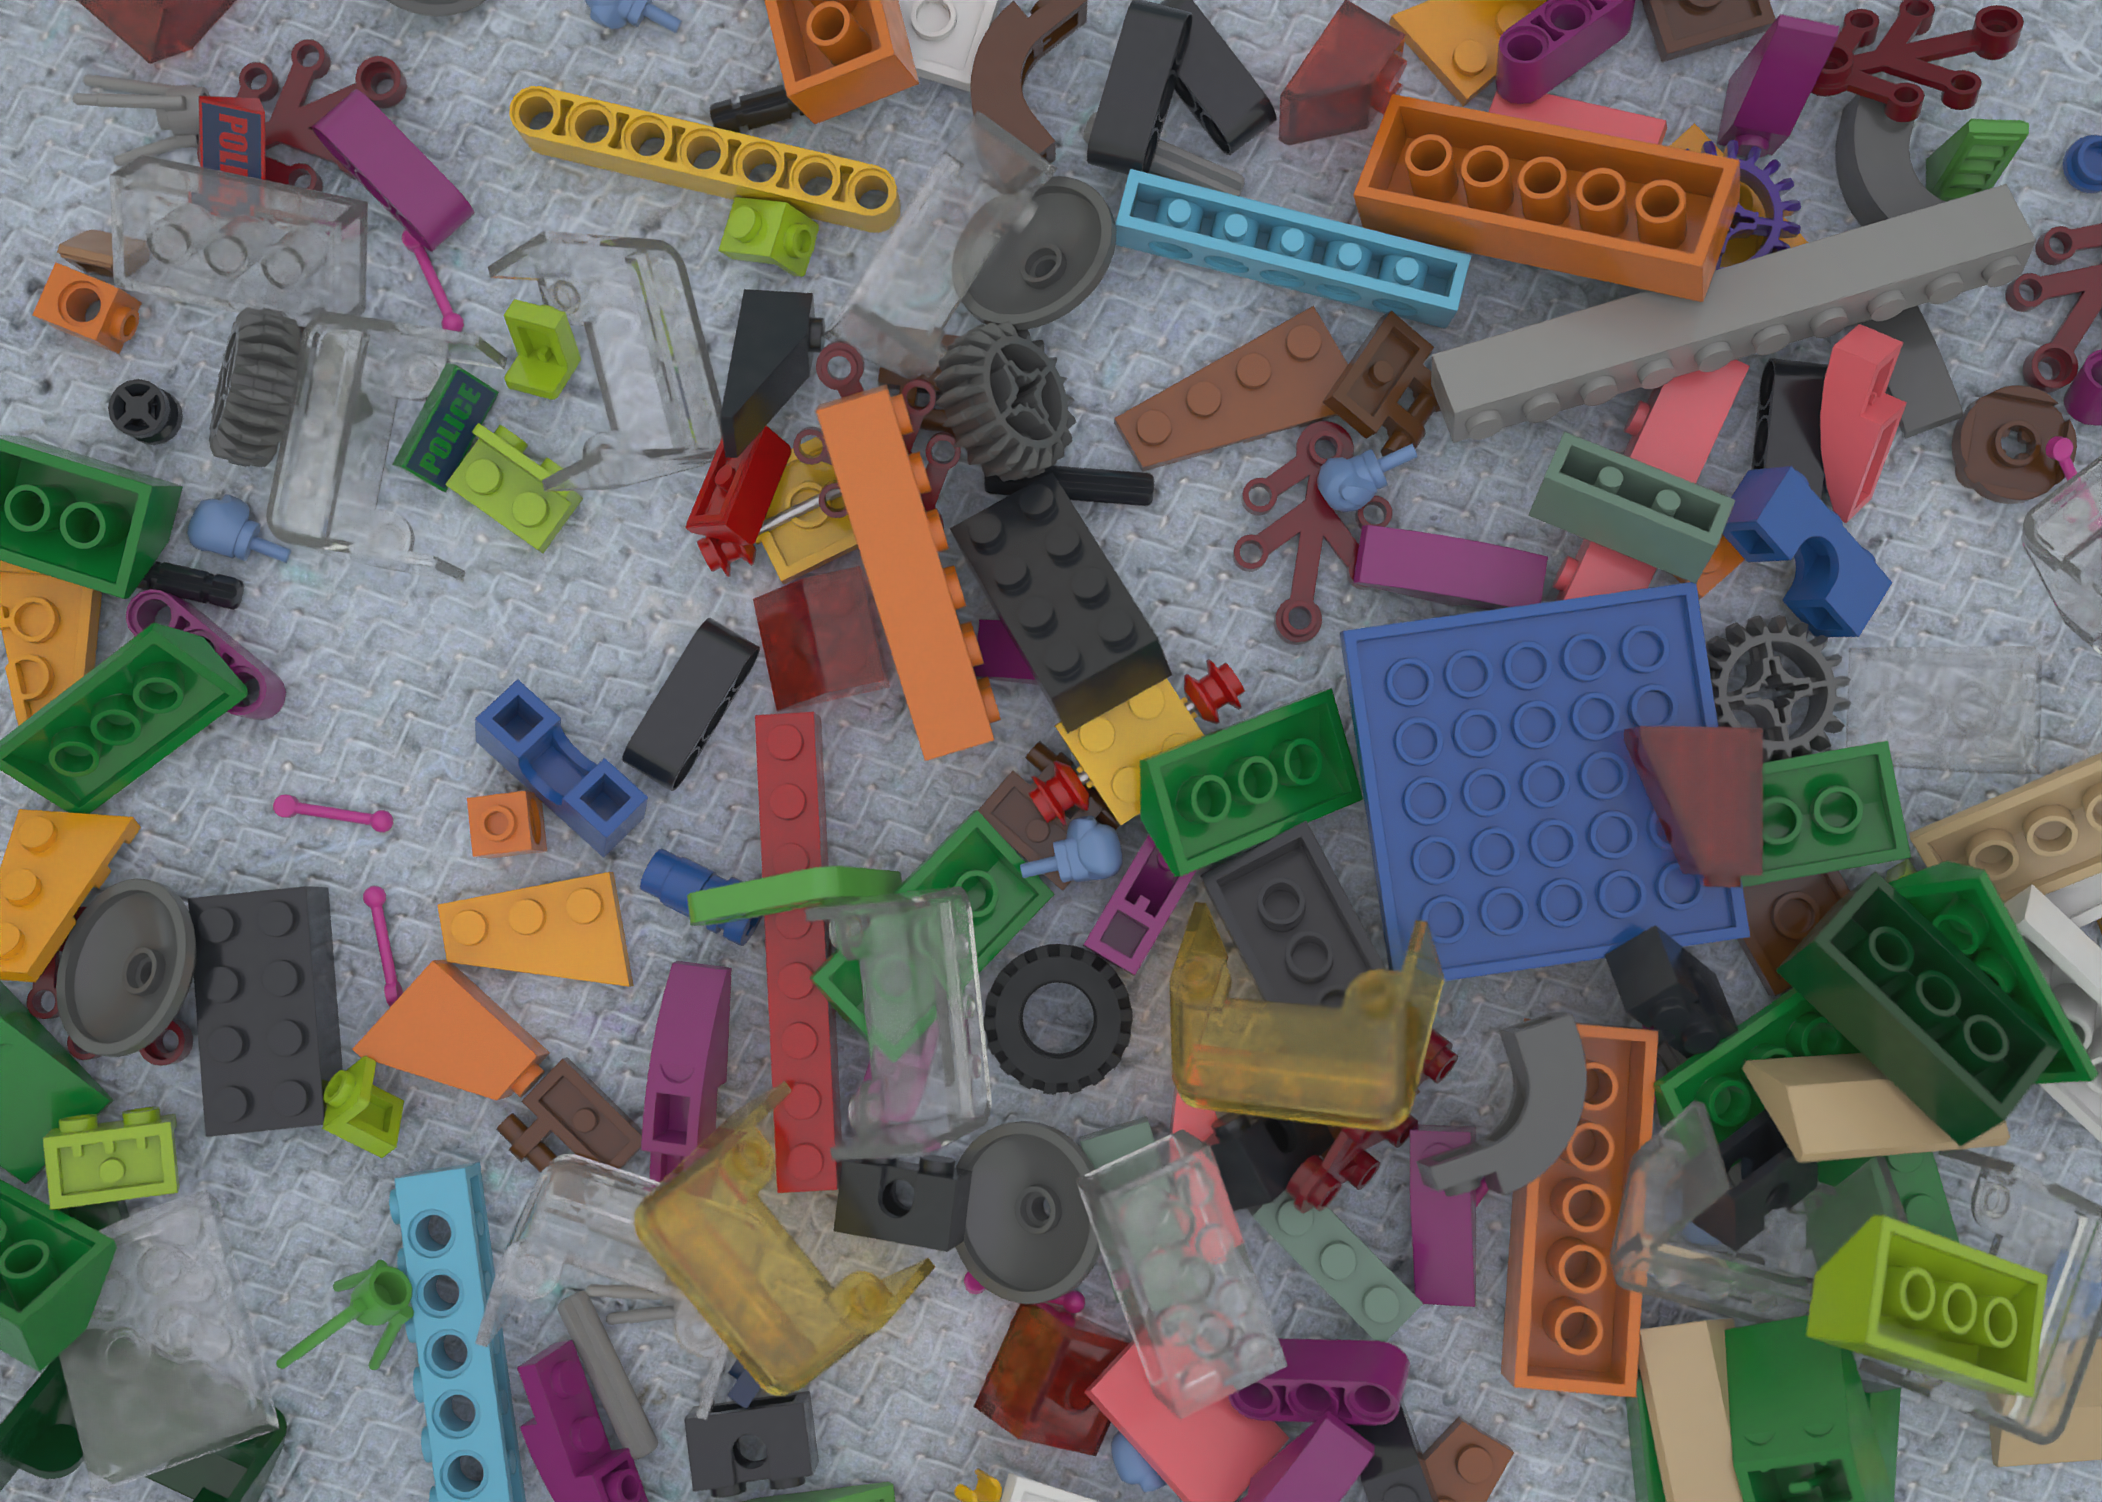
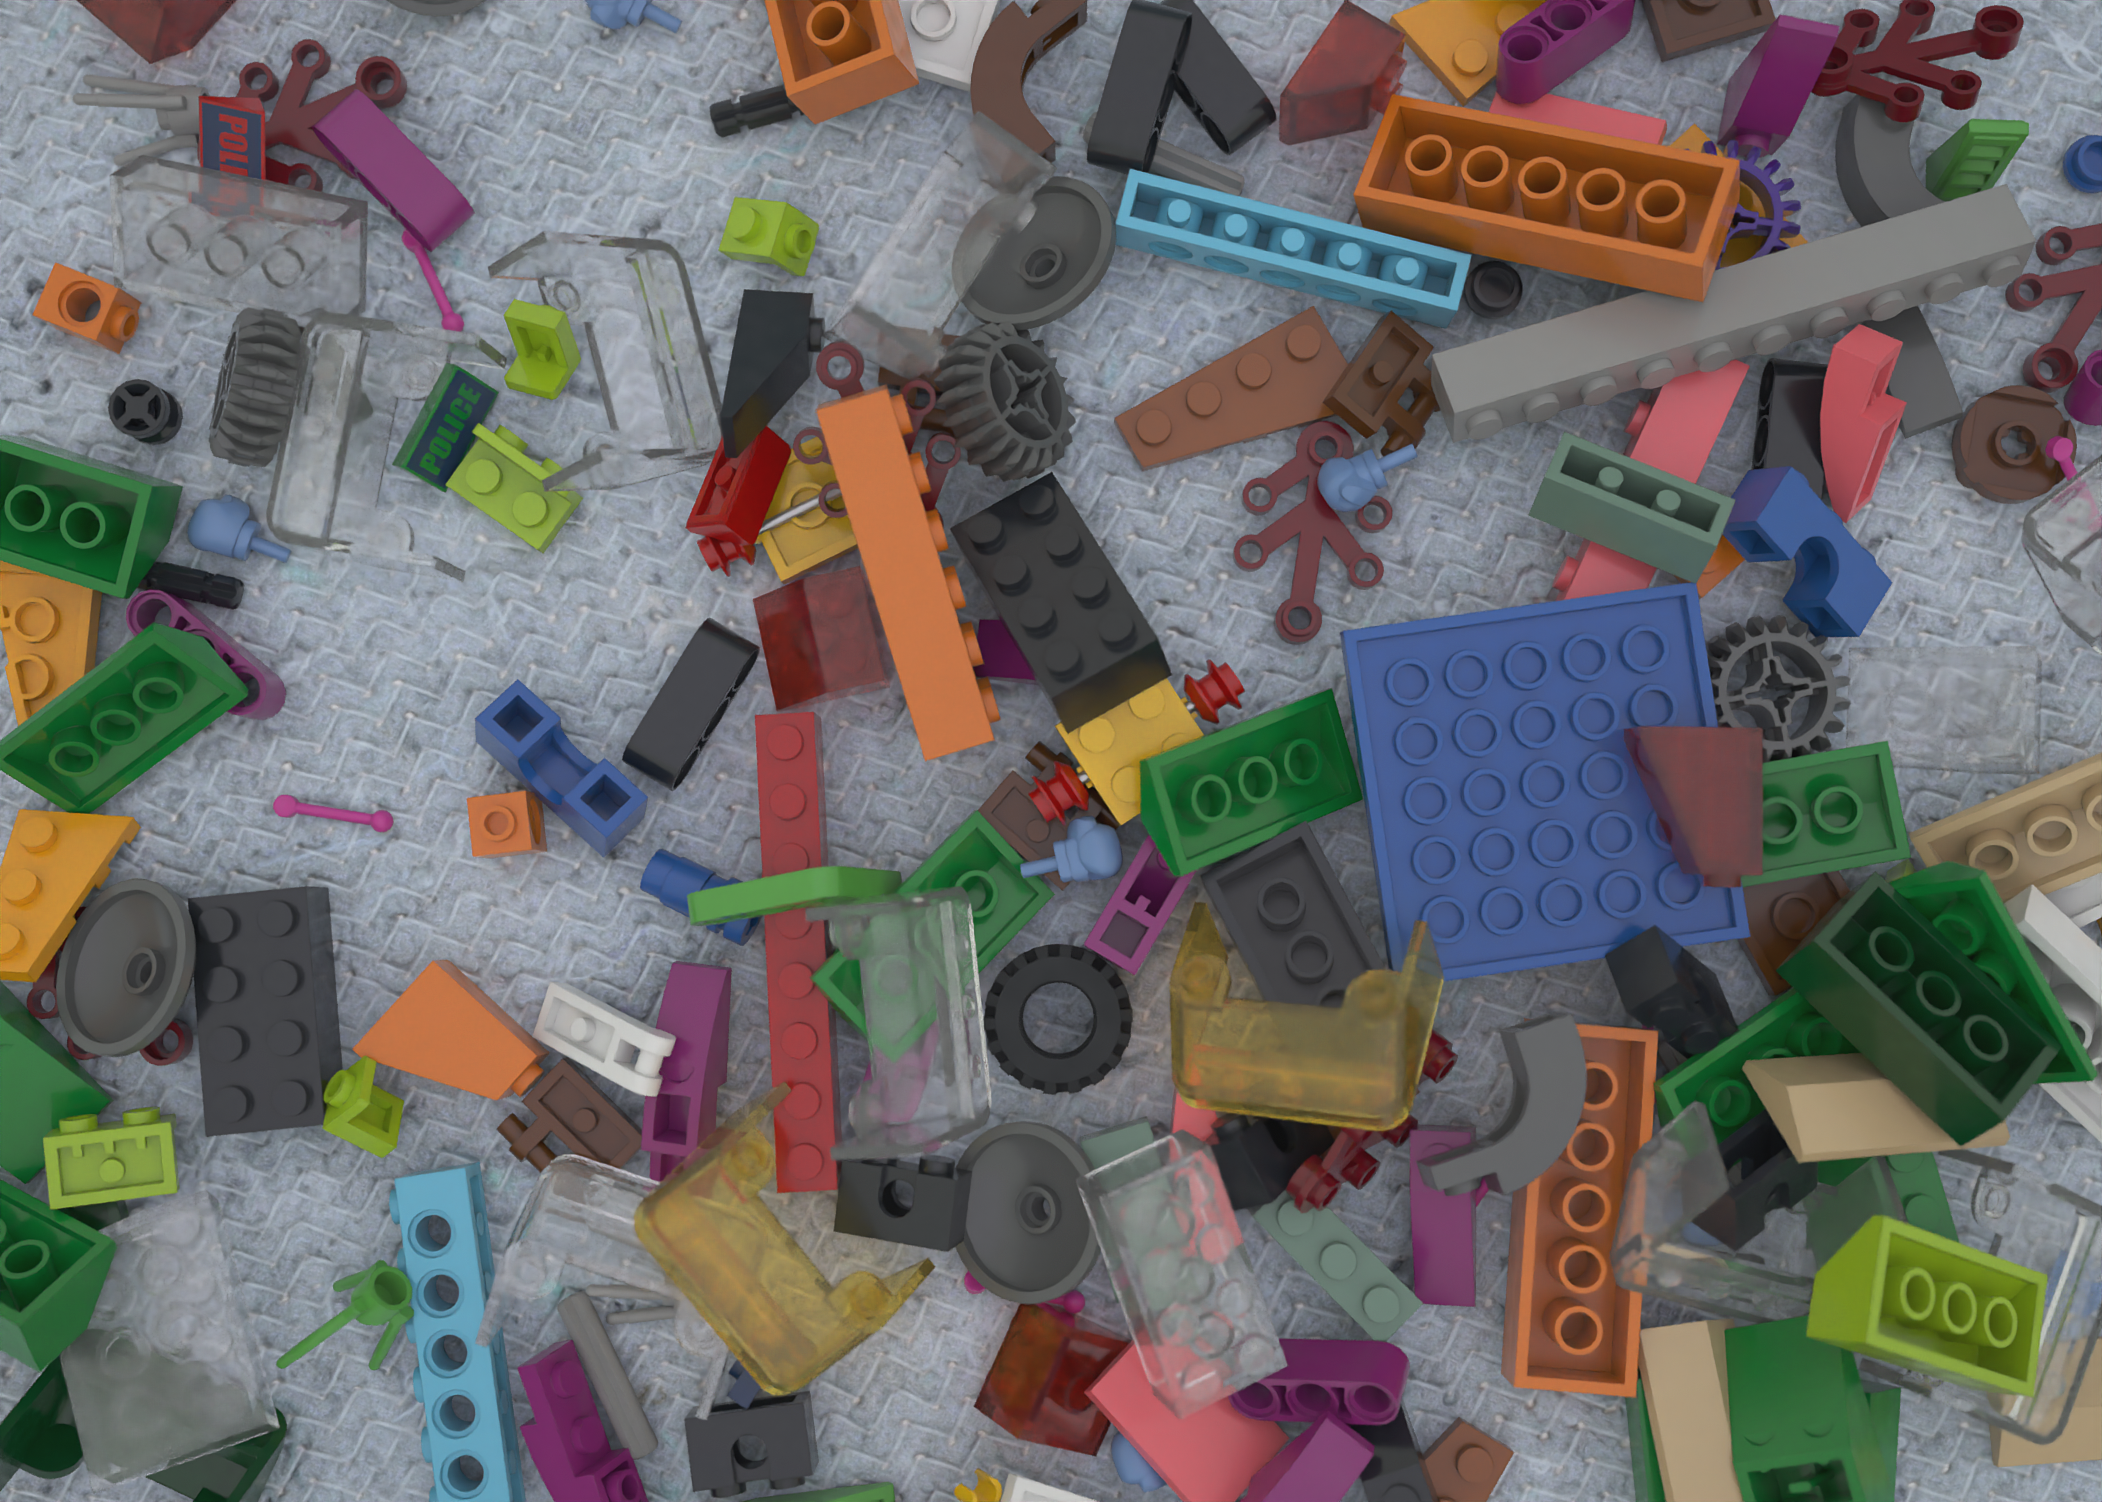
(90, 252): medium nougat slope -> none
(374, 898): dark pink hinge -> none
(544, 930): light orange wing -> none
(603, 1038): none -> white plate
(686, 141): yellow beam -> none
(1087, 485): black axle -> none
(1448, 569): magenta slope -> none
(1493, 289): none -> black plate

